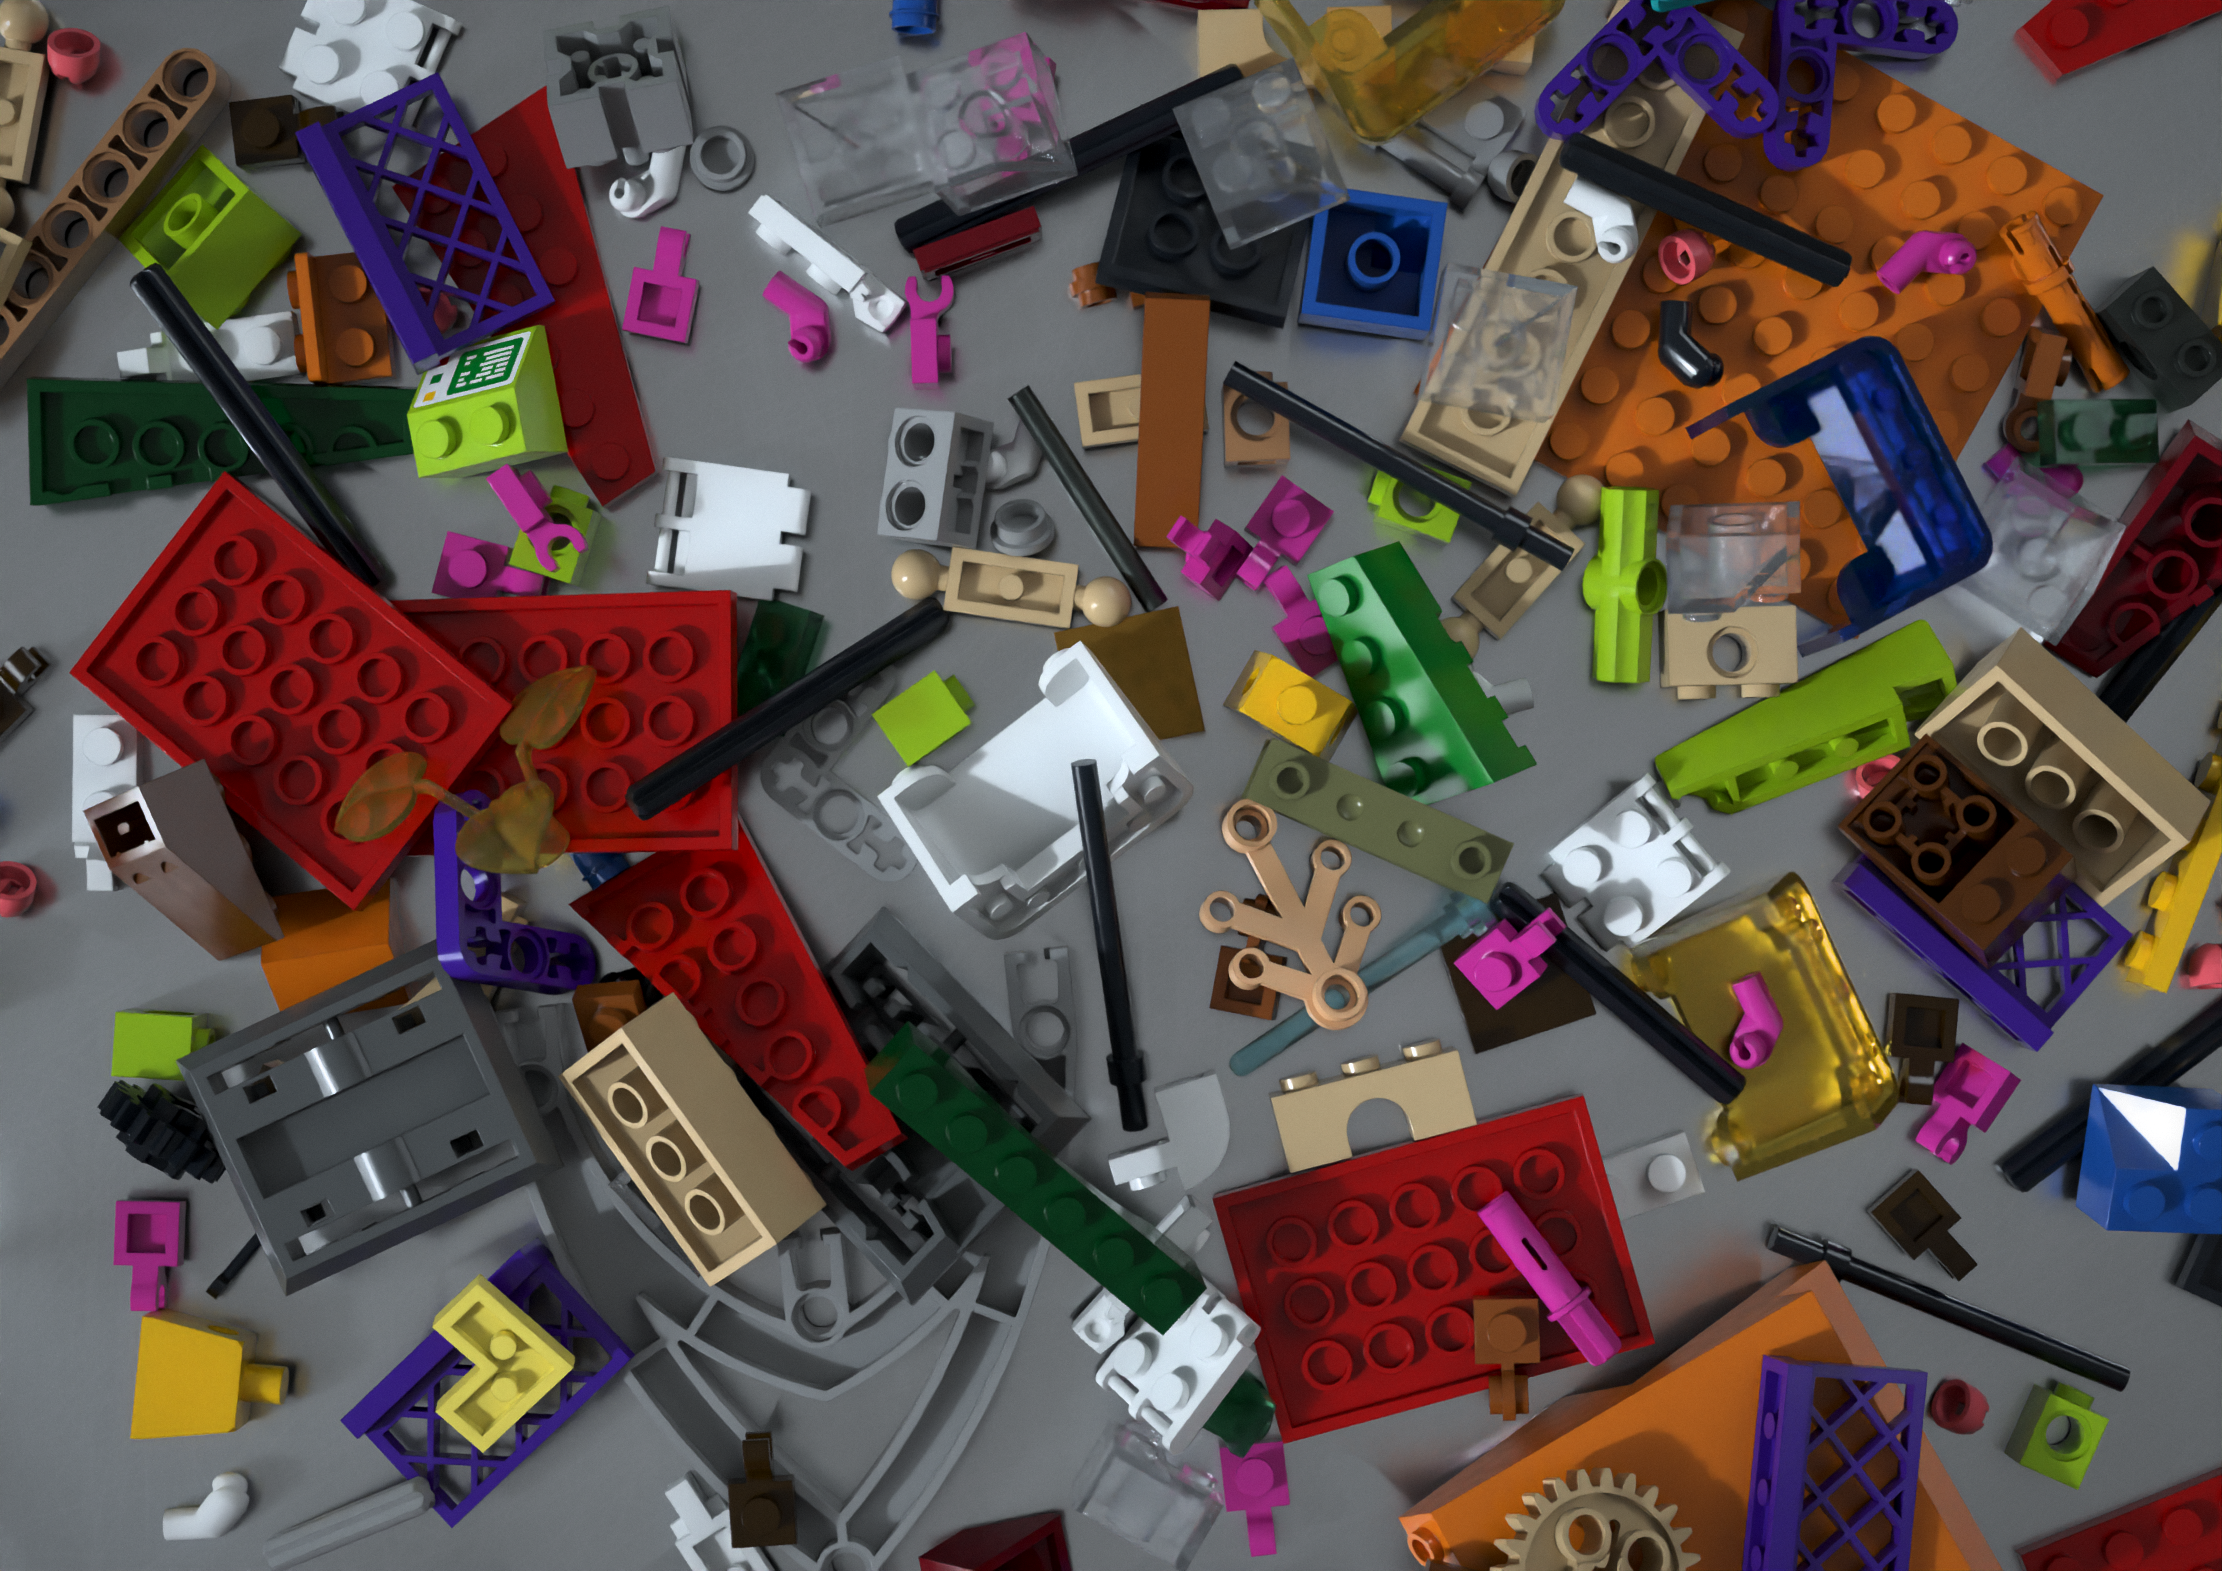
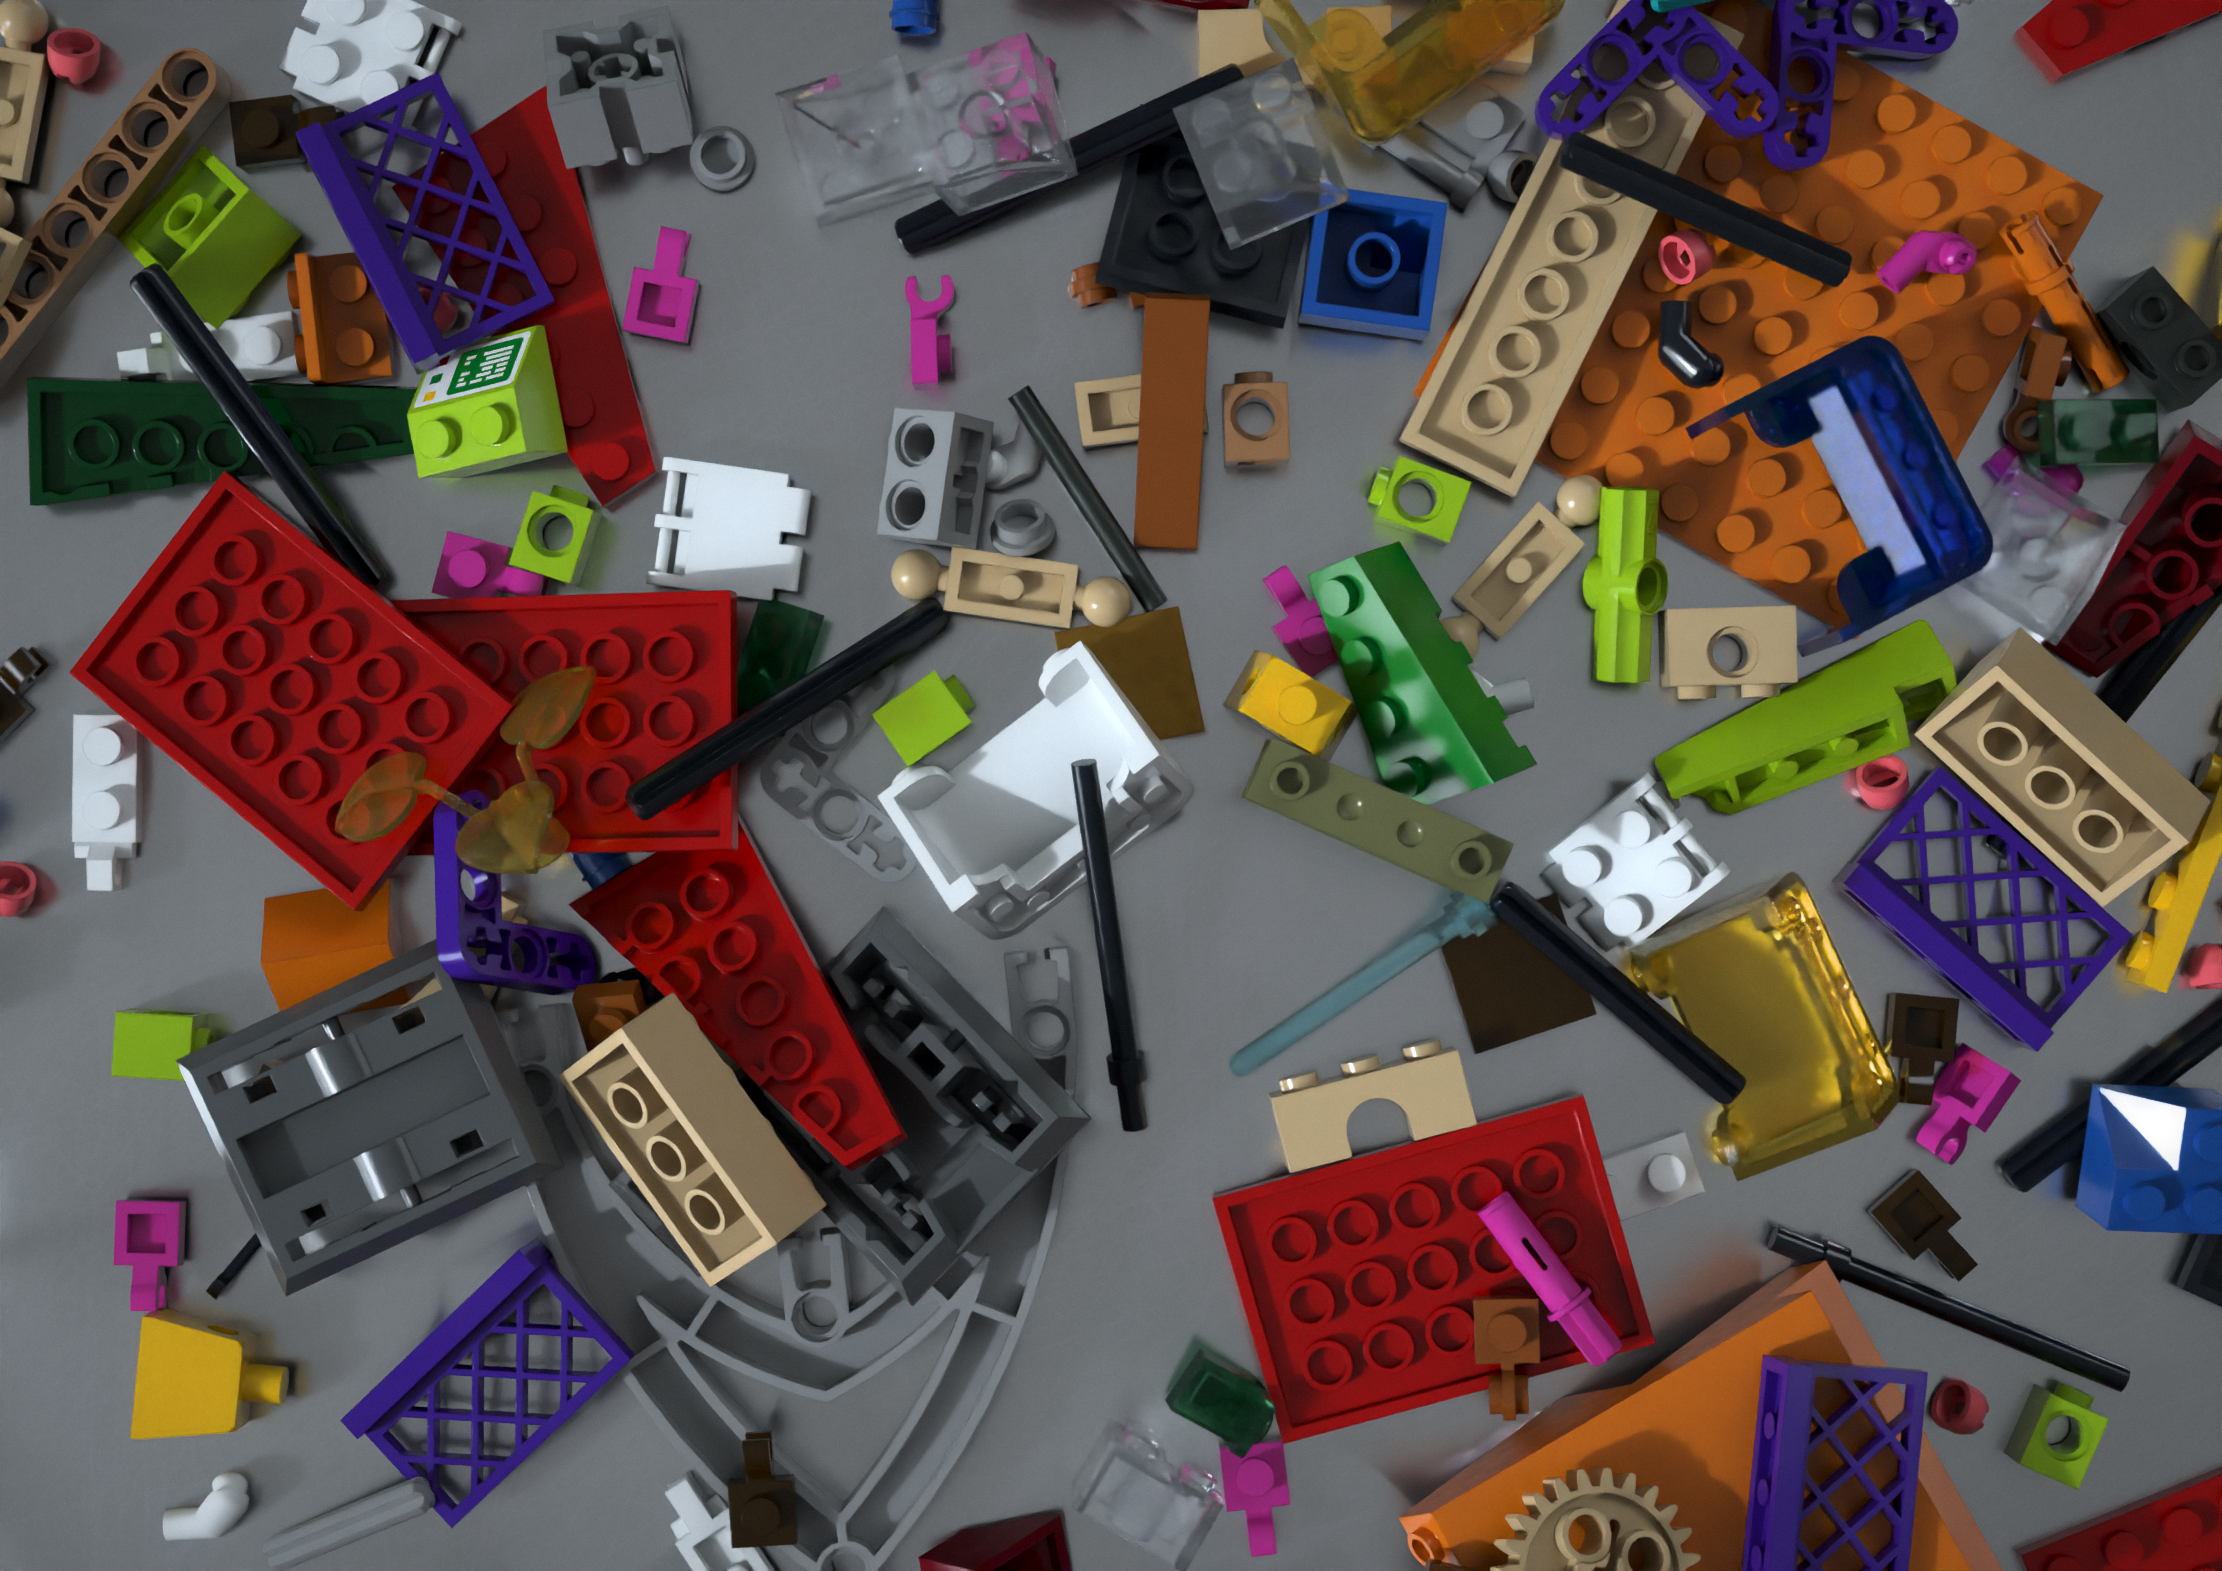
(162, 1131): black gear -> none
(188, 859): reddish brown slope -> none
(511, 1358): light yellow plate -> none
(525, 501): dark pink plate -> none
(650, 188): white arm -> none
(807, 317): dark pink arm -> none
(831, 264): white hinge -> none
(978, 243): dark red tile -> none
(989, 1145): dark green arch -> none
(1103, 1319): white hinge -> none
(1184, 1369): white plate -> none
(1195, 1141): white brick -> none
(1210, 555): dark pink plate -> none
(1226, 995): dark orange plate -> none
(1285, 527): dark pink plate -> none
(1296, 925): light nougat plant -> none
(1497, 343): clear slope -> none
(1509, 527): black bar -> none
(1509, 960): dark pink plate -> none
(1611, 218): white arm -> none
(1731, 554): clear slope -> none
(1760, 1024): dark pink arm -> none
(1960, 850): reddish brown slope -> none

